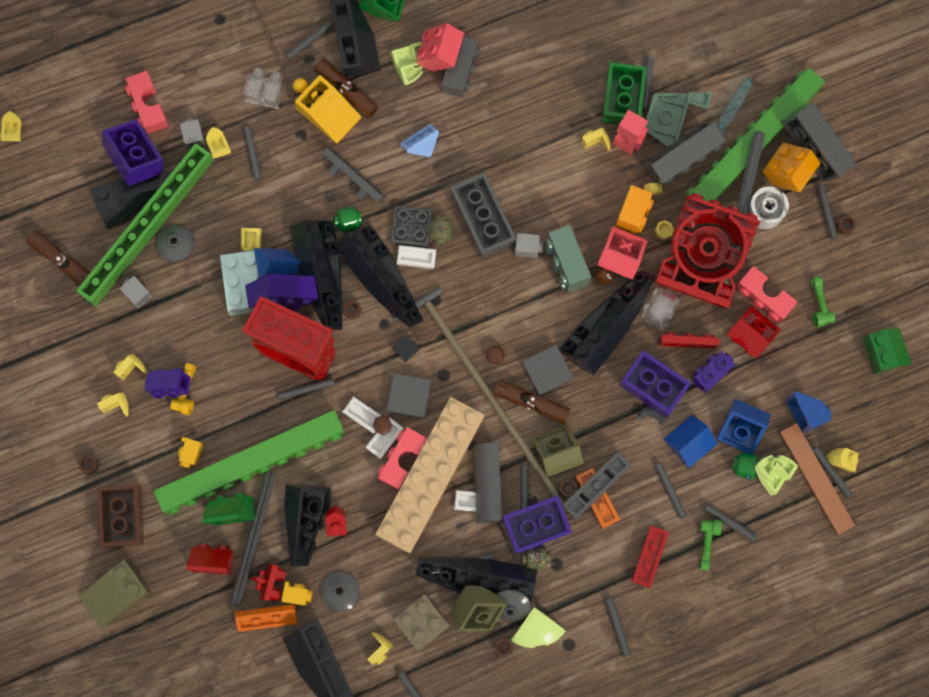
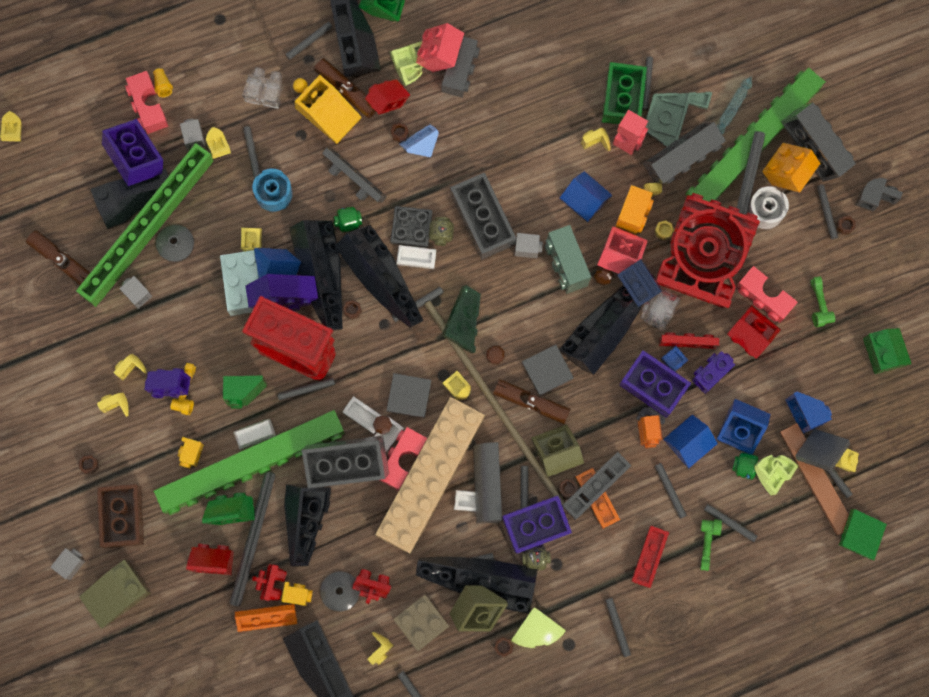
(68, 563): none -> light grey brick
(162, 84): none -> yellow cone
(242, 390): none -> green slope
(254, 433): none -> white tile
(263, 186): none -> dark azure brick
(336, 521): red plate -> none
(345, 462): none -> dark grey brick
(370, 588): none -> red hips
(387, 96): none -> red brick
(399, 132): none -> reddish brown tile
(405, 349): black tile -> none
(457, 386): none -> light yellow plate
(462, 320): none -> clear green wing
(518, 605): dark grey dish -> none
(585, 196): none -> blue slope
(639, 282): none -> dark blue plate
(650, 431): none -> orange brick
(674, 359): none -> blue tile
(822, 450): none -> dark grey tile
(862, 534): none -> green tile
(874, 191): none -> dark grey brick

